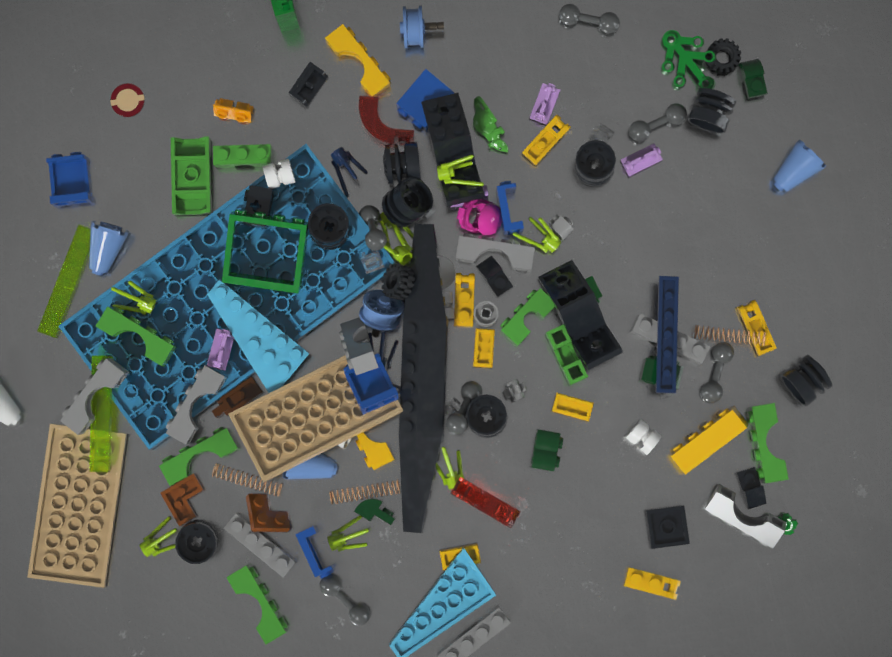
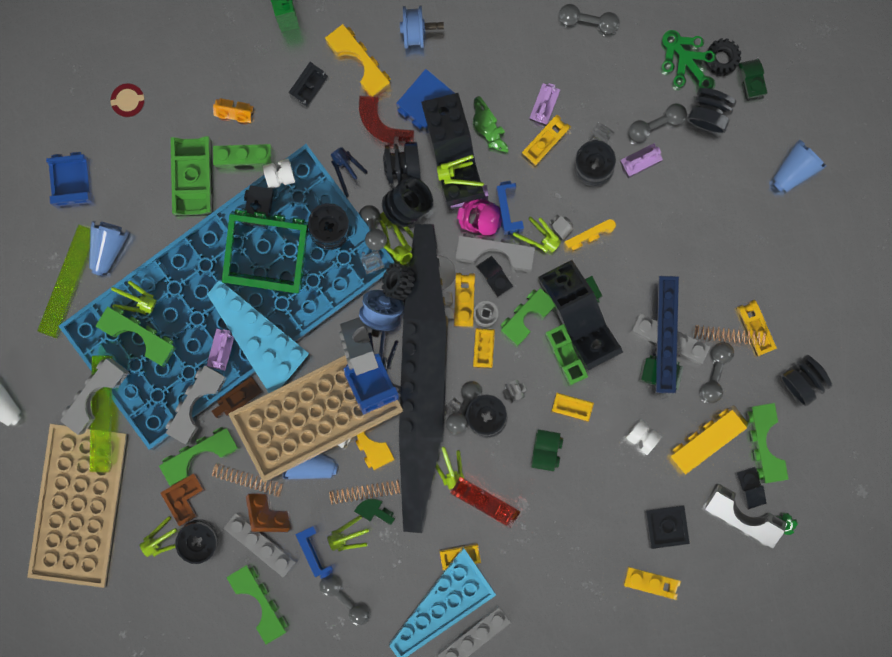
(591, 234): none -> yellow plate

